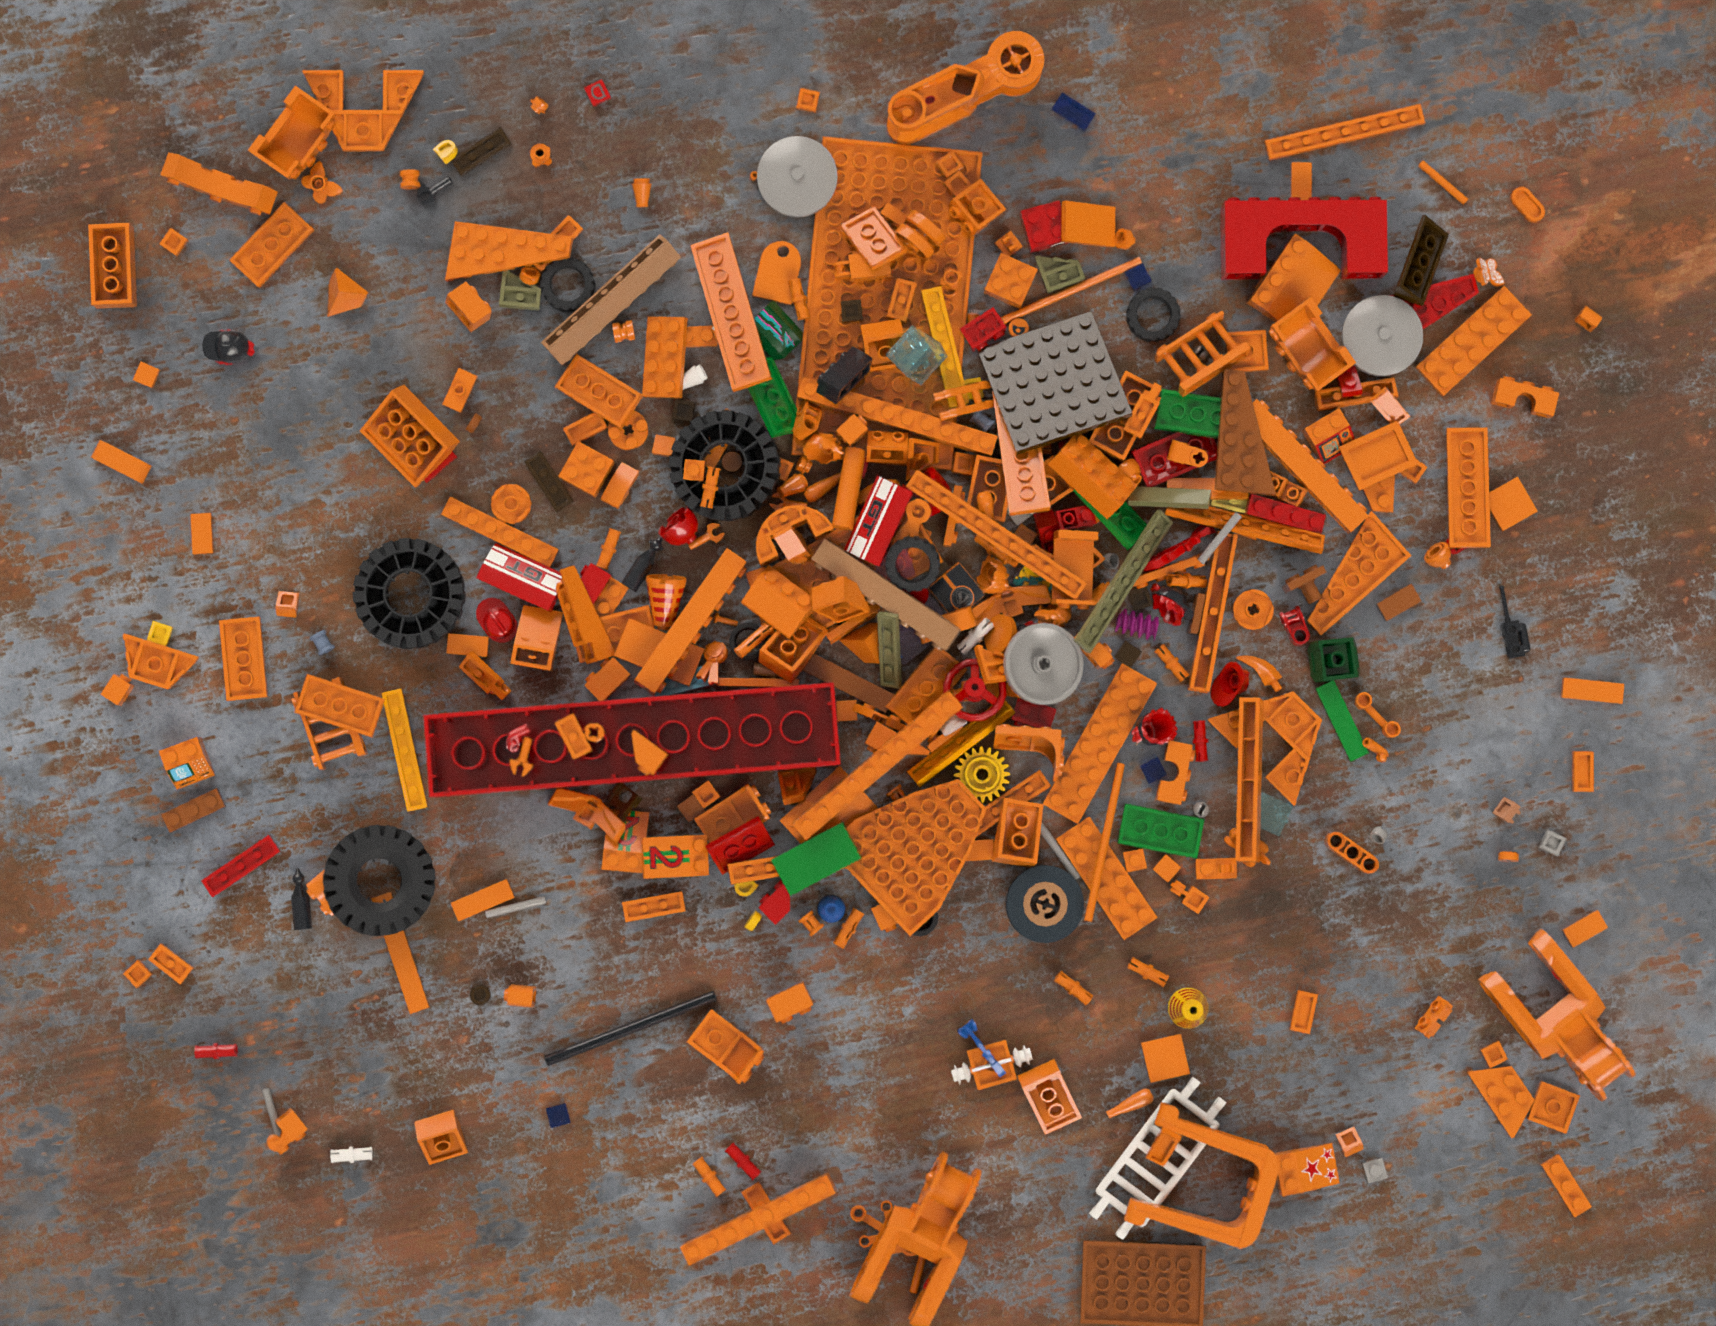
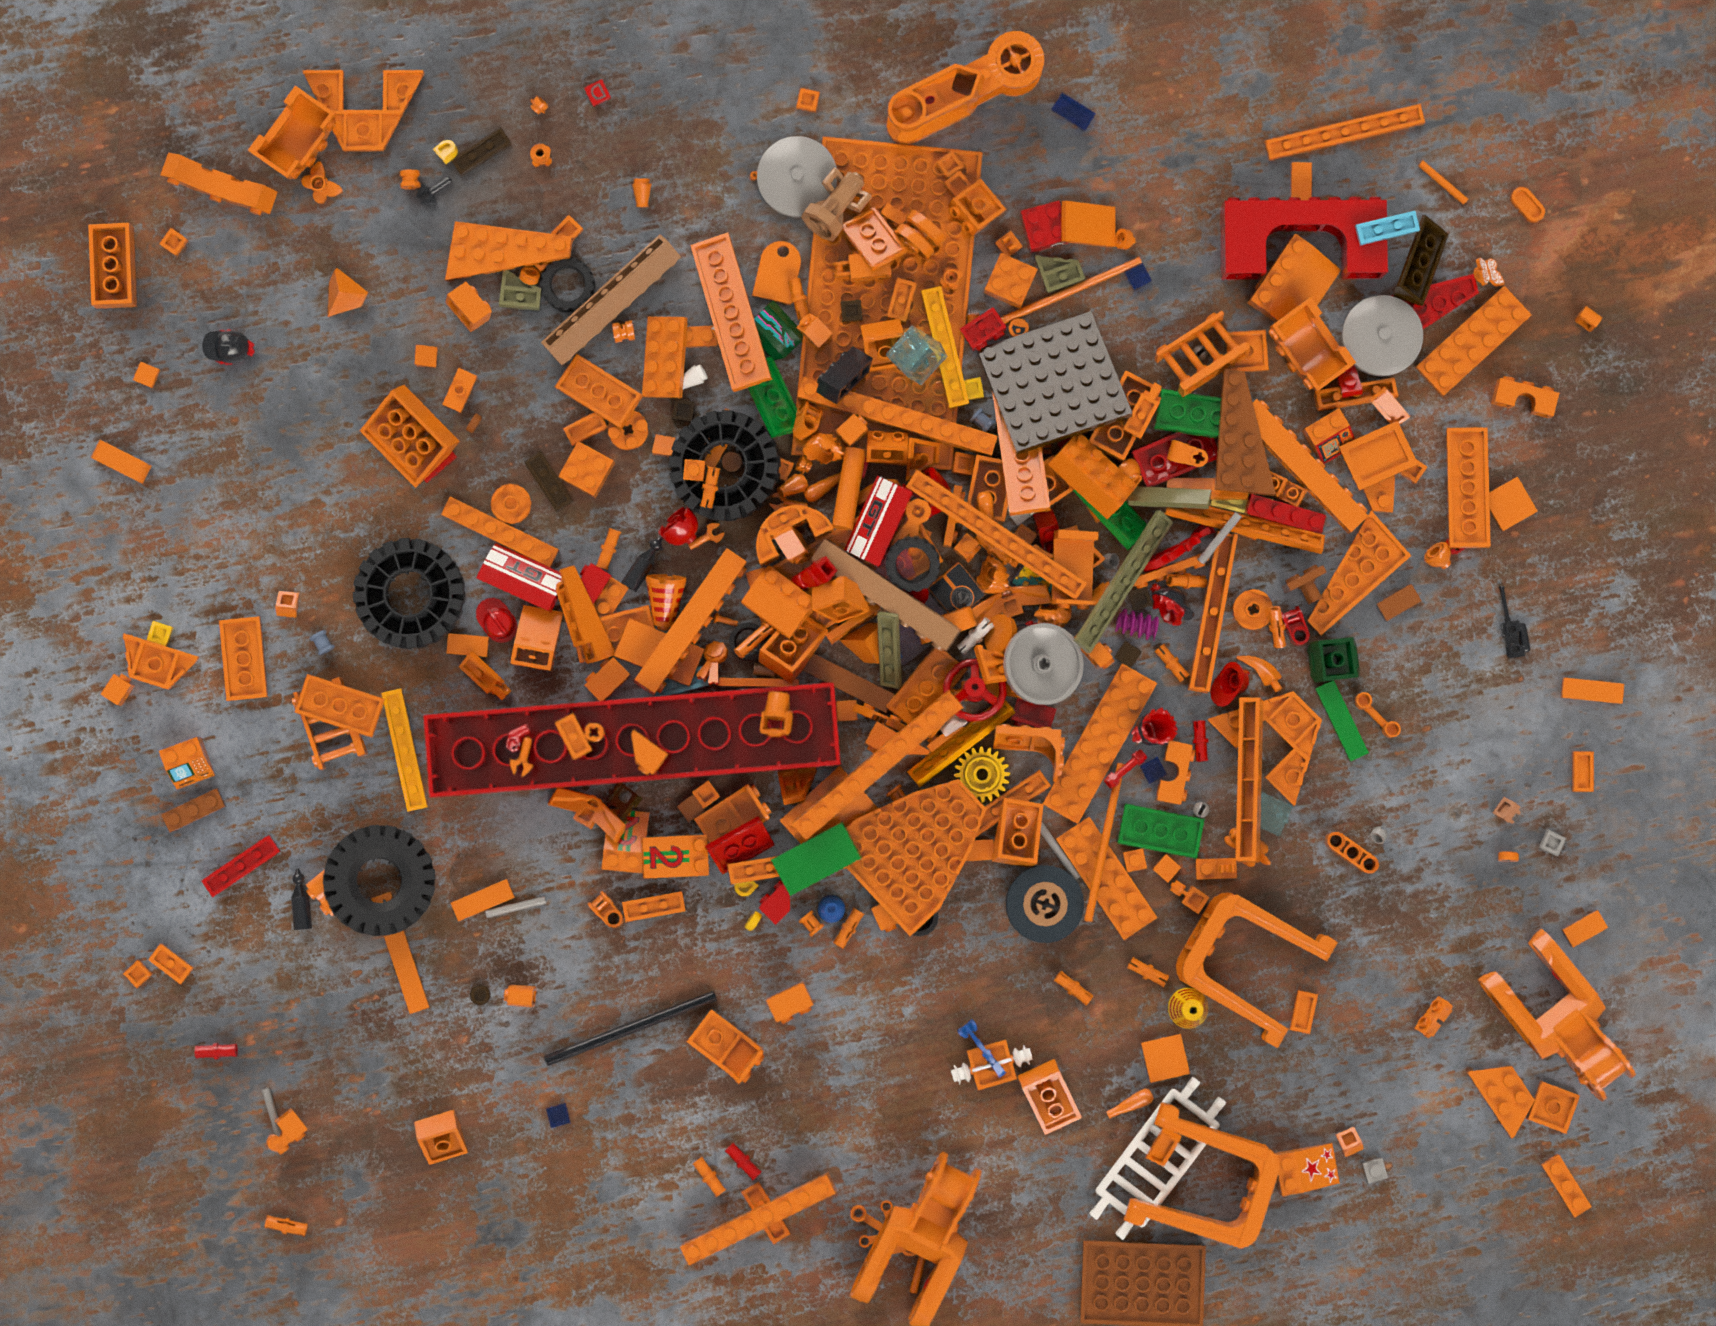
(202, 533): orange tile -> none
(271, 245): orange tile -> none
(286, 1225): none -> orange pin
(351, 1154): white pin -> none
(426, 356): none -> orange slope
(606, 909): none -> orange piece
(619, 485): orange slope -> none
(776, 709): none -> orange piece
(814, 330): none -> orange brick
(814, 575): none -> red piece
(826, 216): none -> medium nougat piece
(962, 408): orange piece -> none
(967, 547): none -> orange brick
(1075, 518): red slope -> none
(1113, 779): none -> red bar
(1153, 293): black tyre -> none
(1197, 608): dark orange tile -> none
(1200, 944): none -> orange piece
(1277, 627): none -> orange pin
(1376, 748): orange arm -> none
(1387, 228): none -> medium azure plate
(1493, 1054): orange tile -> none

